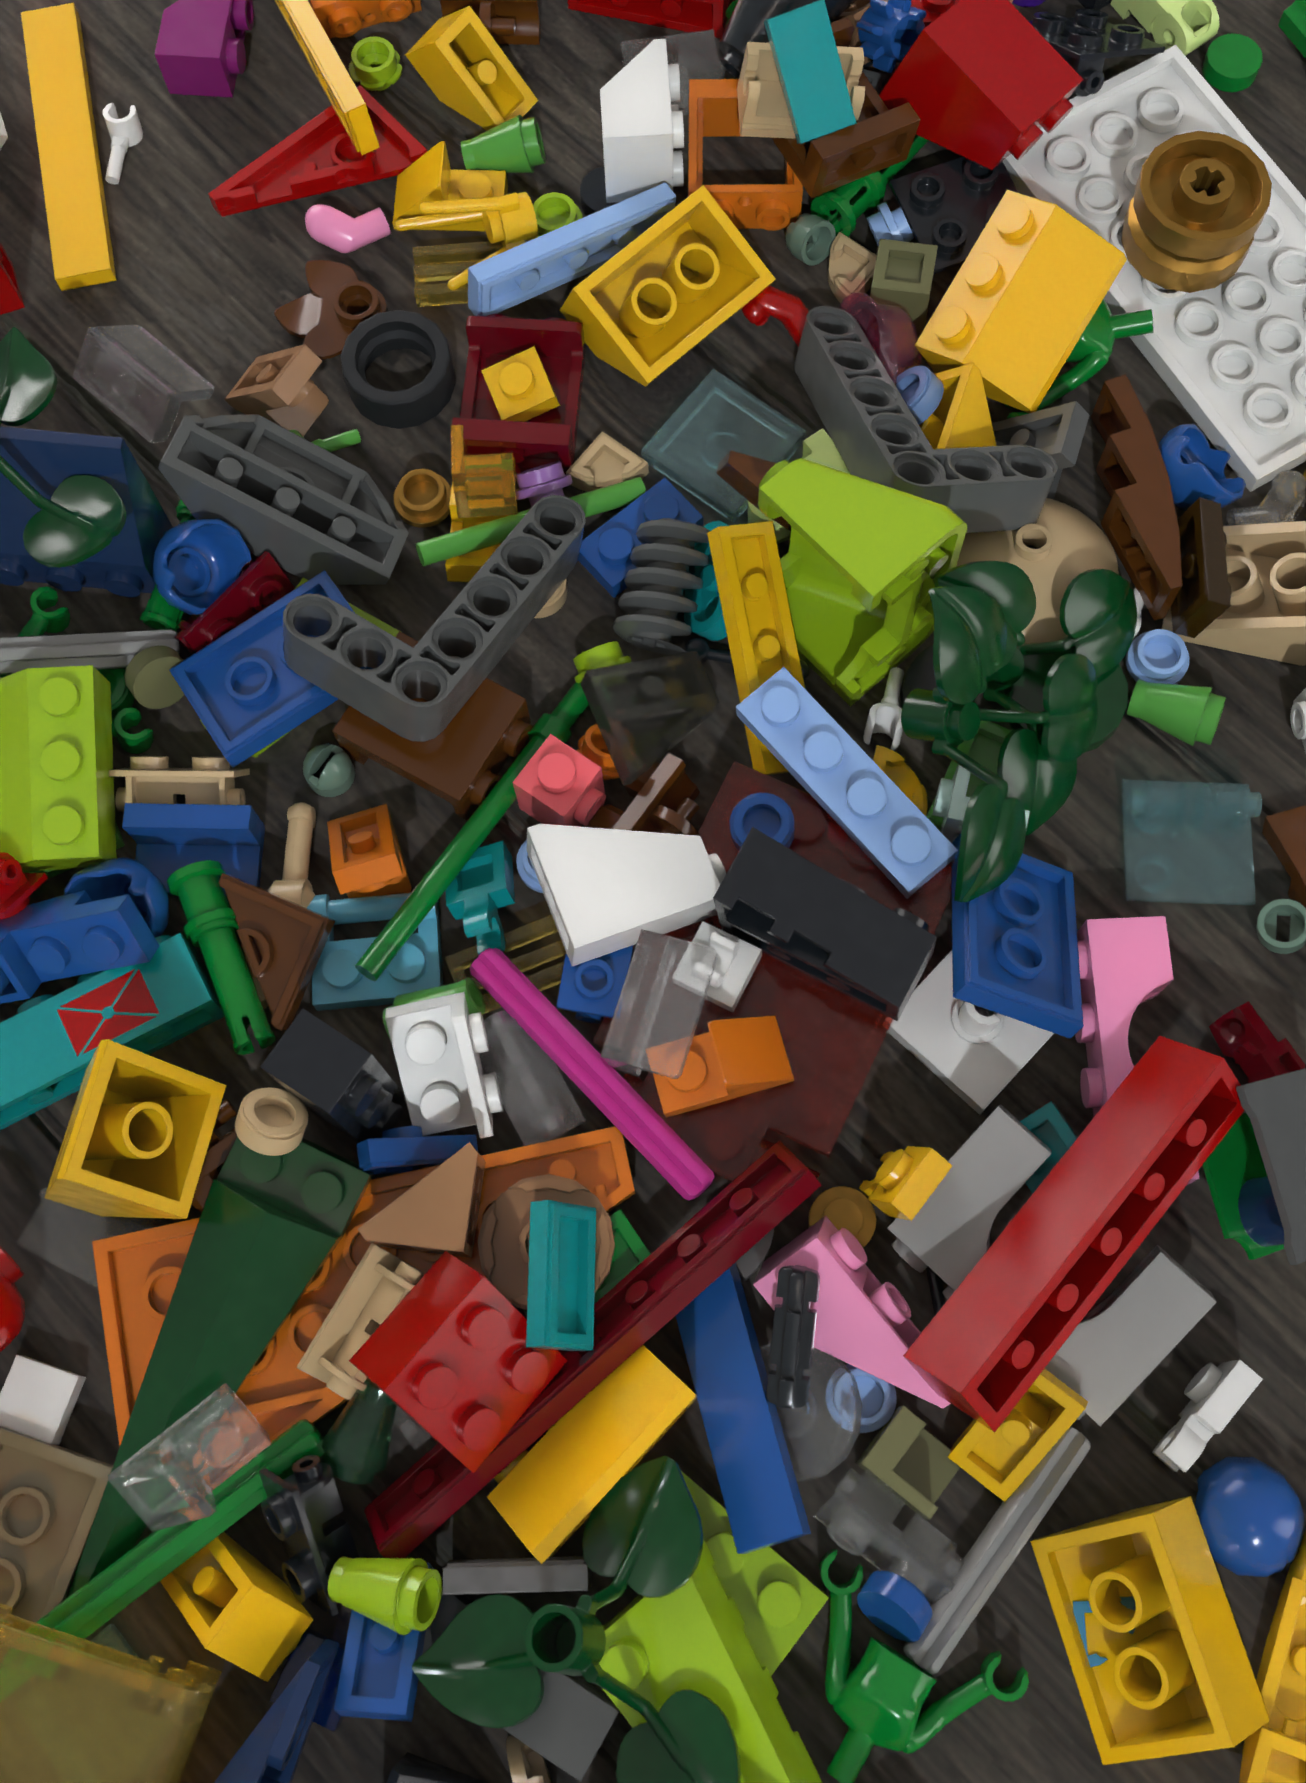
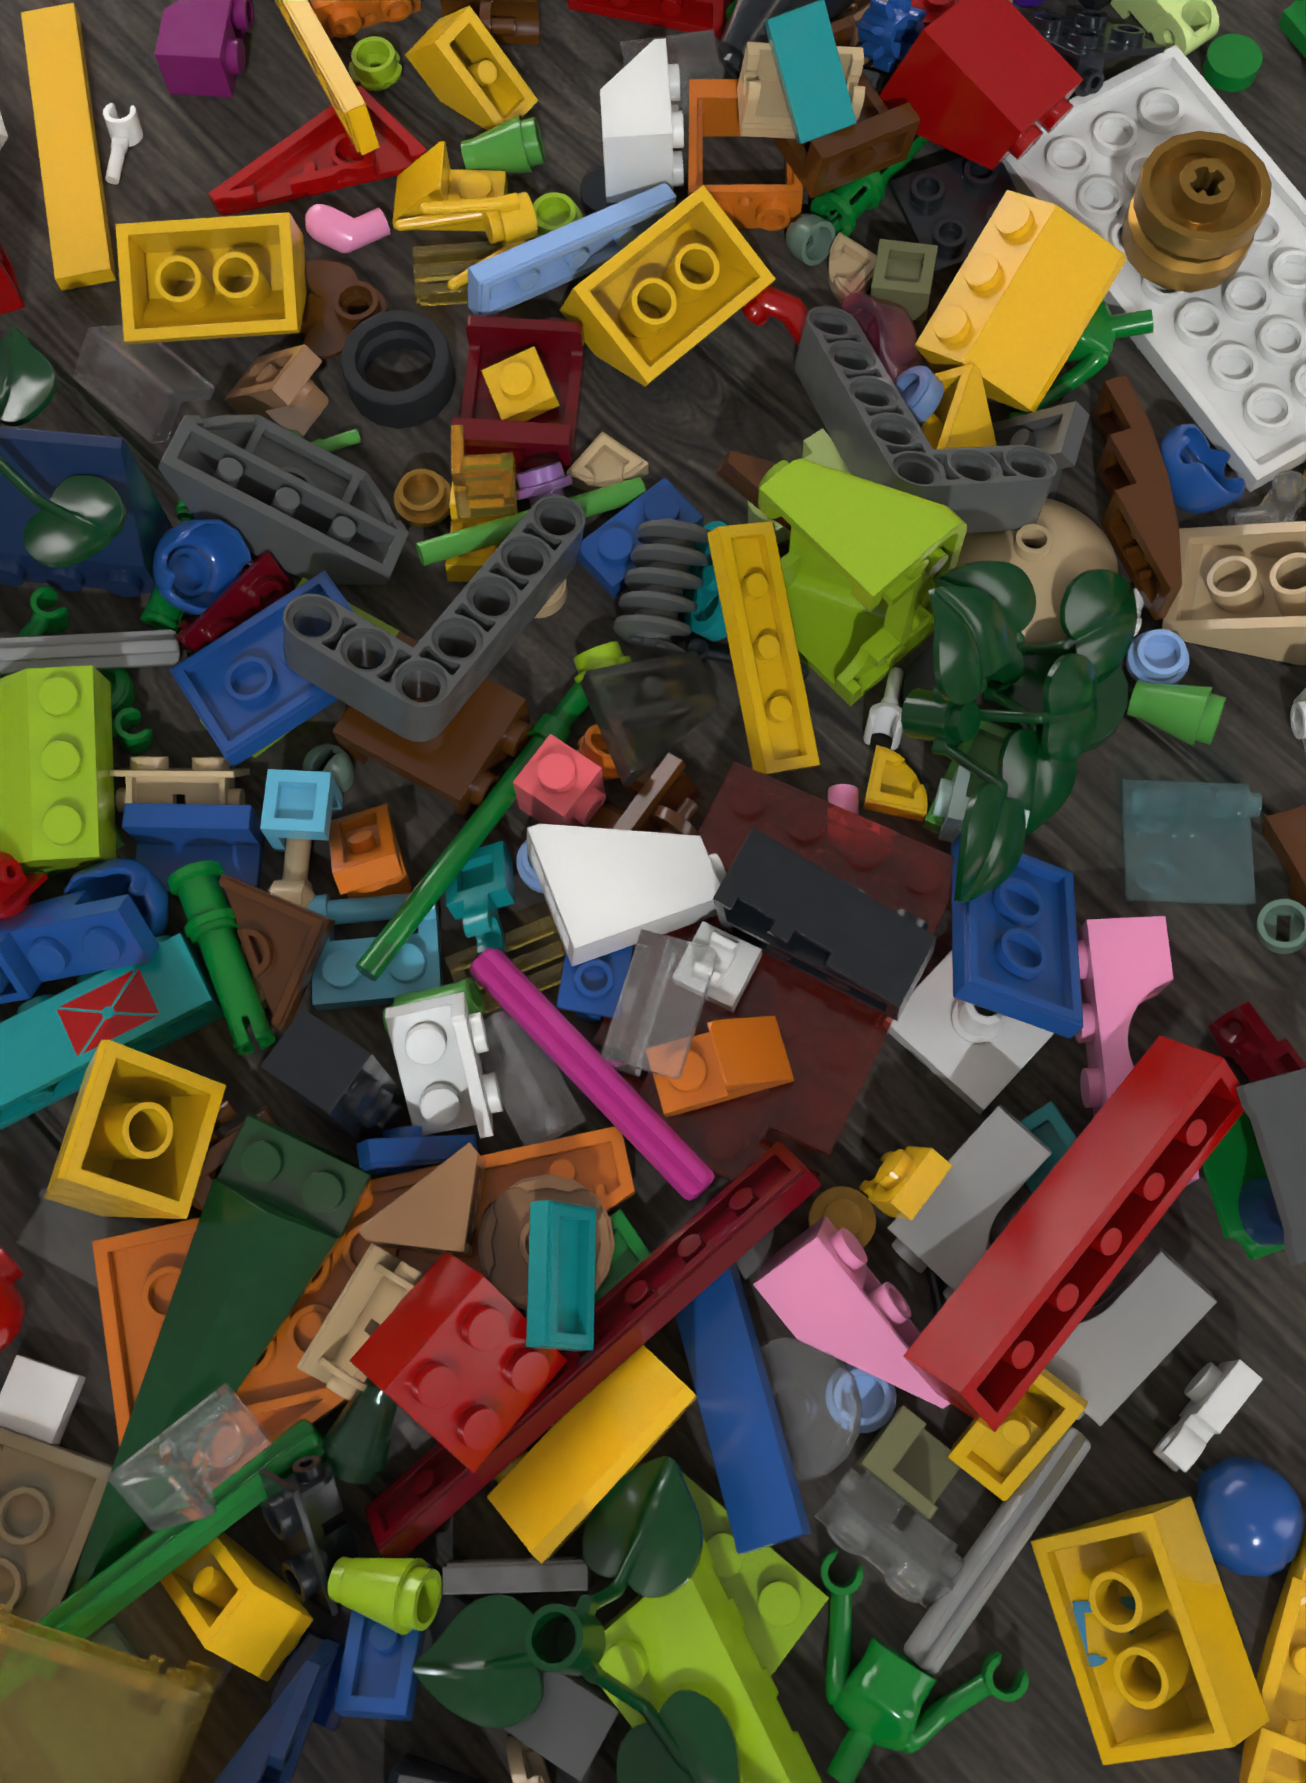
(150, 677): olive tile -> none
(211, 278): none -> yellow slope
(271, 1121): tan tile -> none
(298, 806): none -> medium azure panel
(706, 428): clear light blue tile -> none
(765, 813): blue tile -> none
(793, 1336): black axle -> none
(846, 782): light blue plate -> none
(889, 224): light blue plate -> none
(895, 1605): blue tile -> none
(1205, 582): dark brown plate -> none

